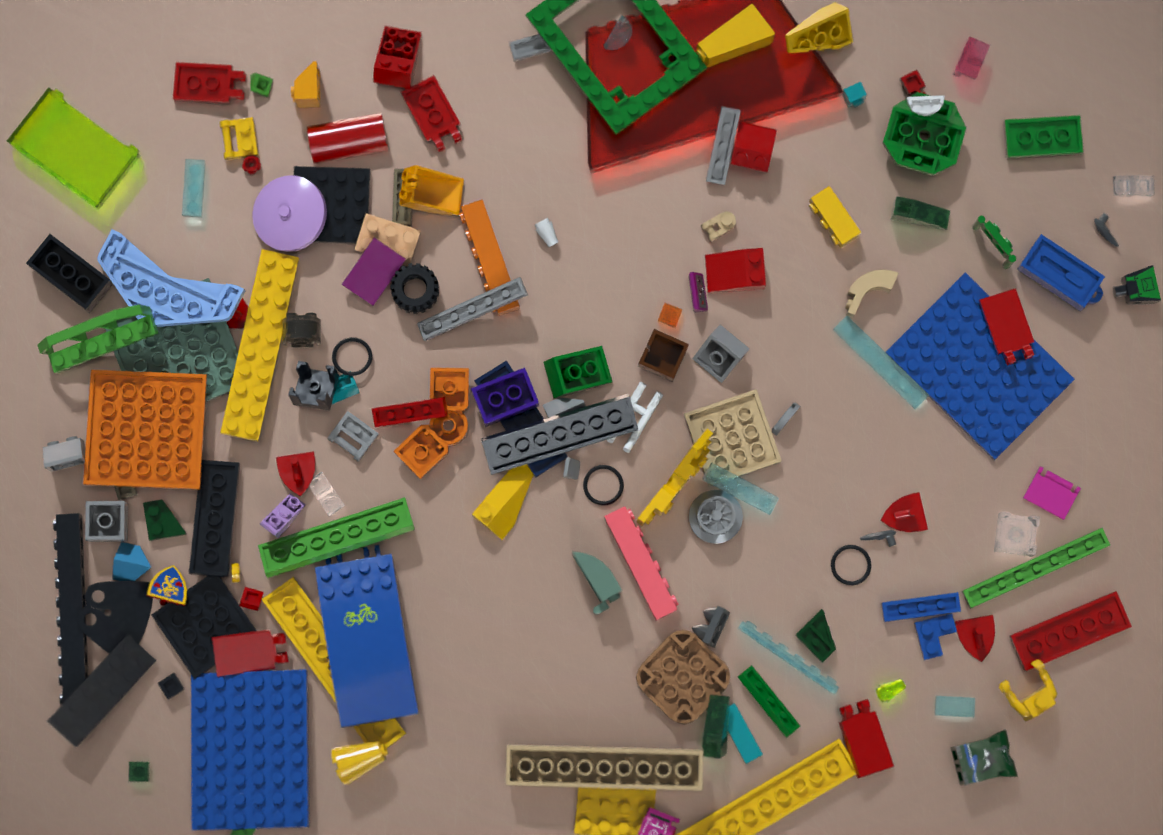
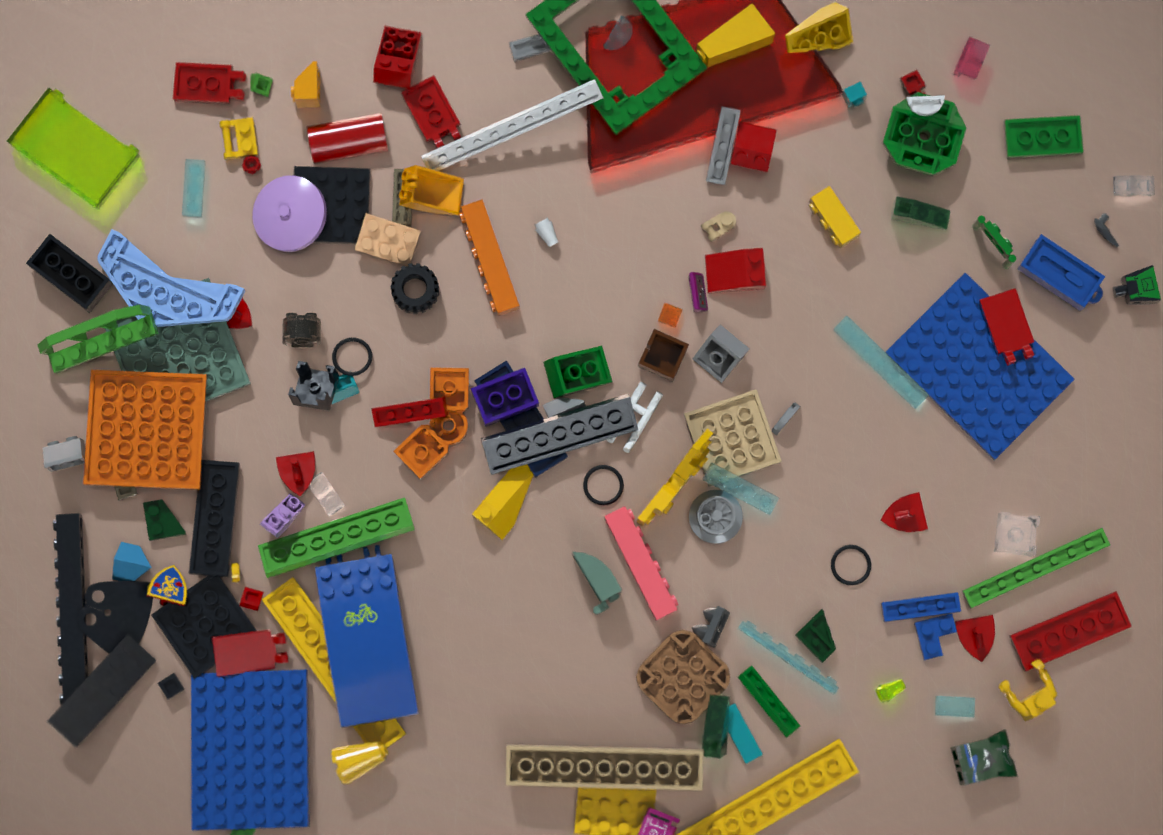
(106, 521): light grey brick -> none
(139, 771): clear green plate -> none
(259, 345): yellow plate -> none
(356, 430): light grey plate -> none
(373, 271): magenta tile -> none
(472, 309): light grey tile -> none
(513, 126): none -> white plate
(571, 468): light grey slope -> none
(865, 740): red tile -> none
(868, 282): tan arch -> none
(881, 535): dark grey bar -> none
(1051, 493): dark pink piece -> none

